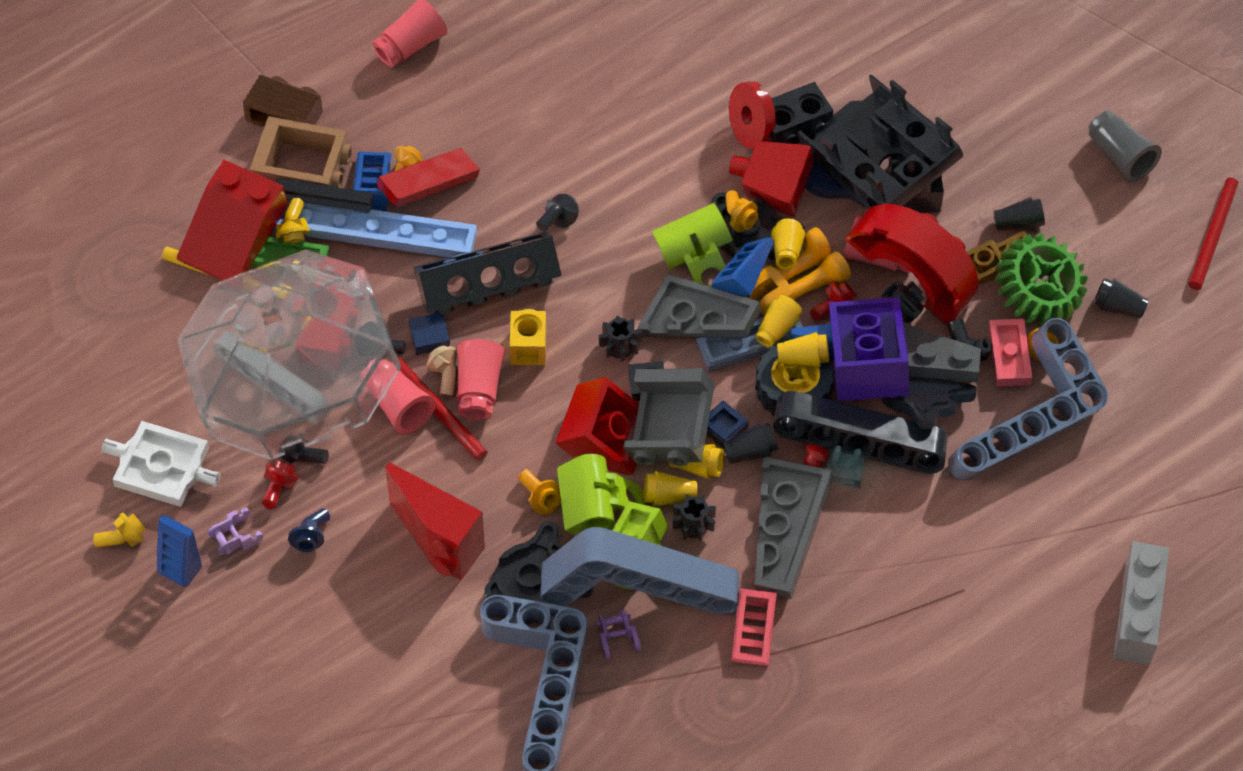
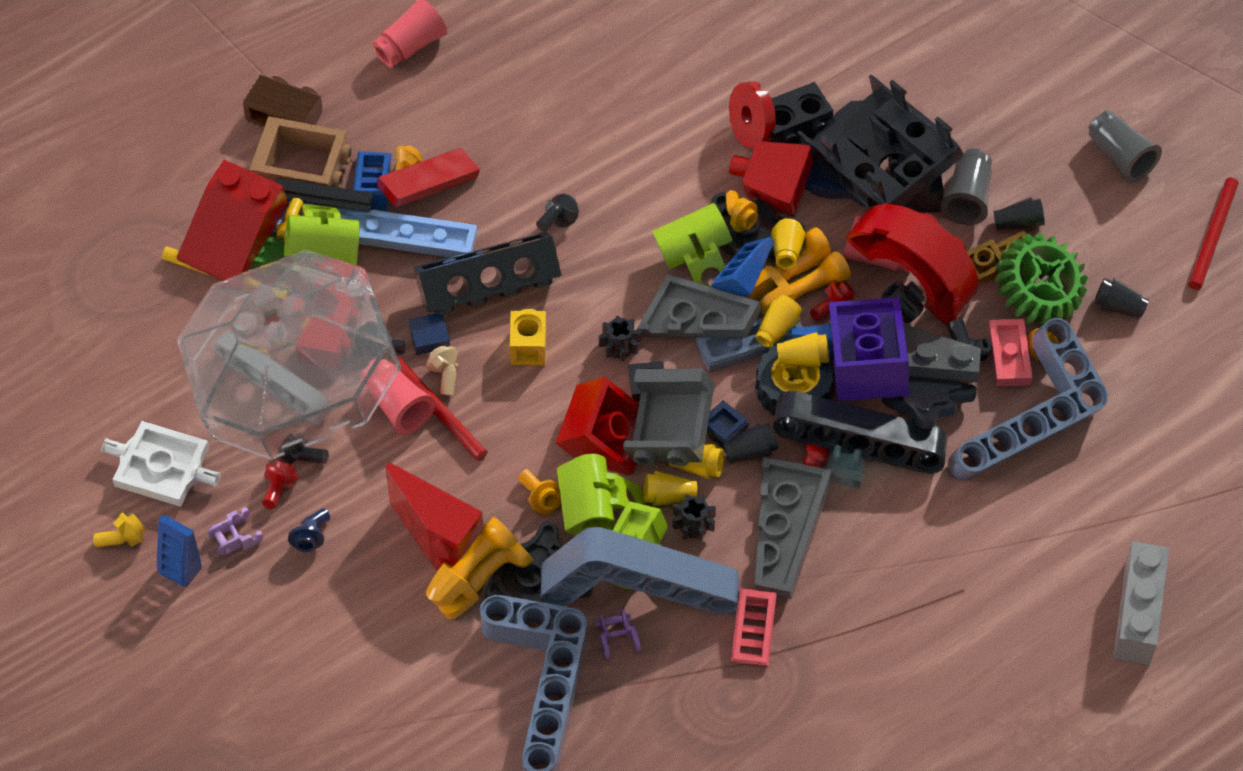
(322, 233): none -> lime piece
(456, 586): none -> light orange piece
(478, 377): coral plant -> none
(968, 191): none -> dark grey plant

